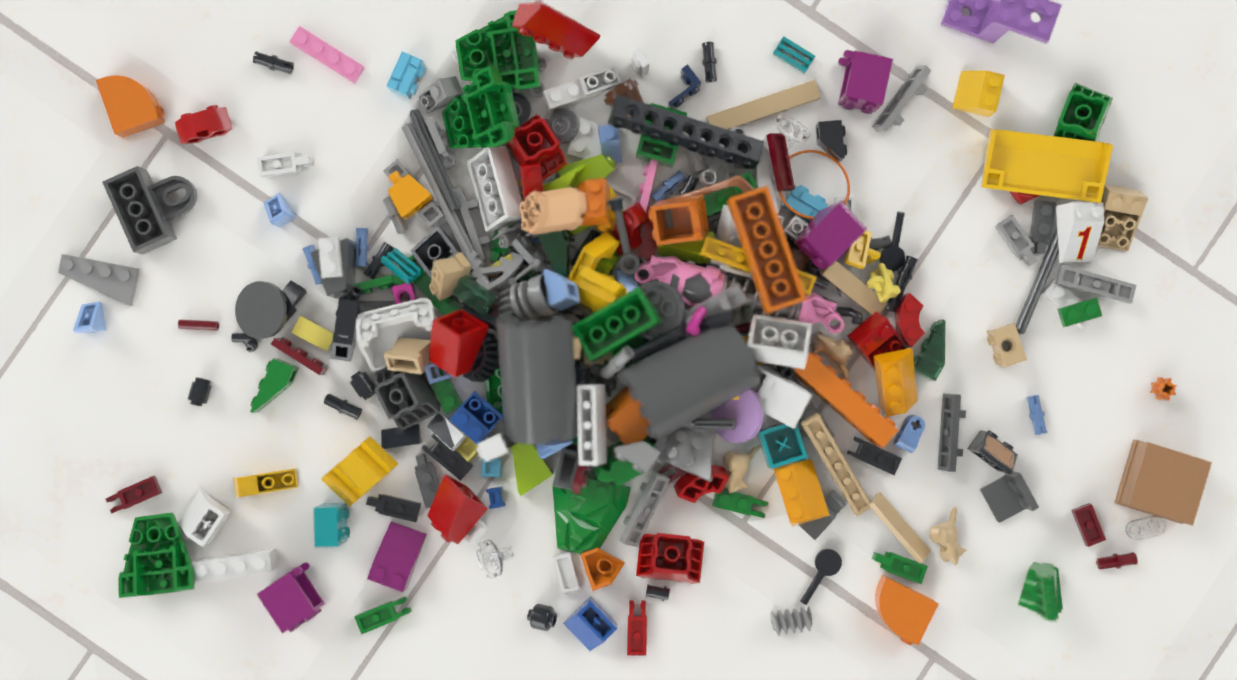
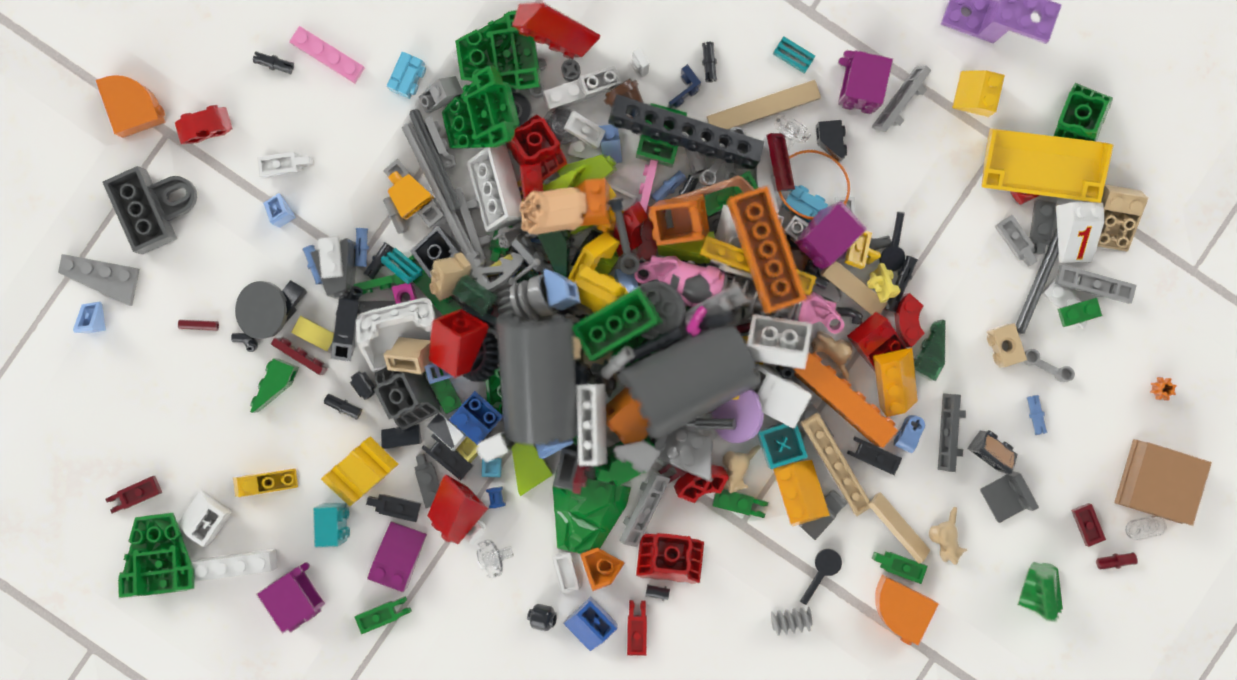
(199, 391): black brick -> none
(568, 67): none -> dark grey wheel
(584, 130): none -> white plate
(1062, 374): none -> light grey bar

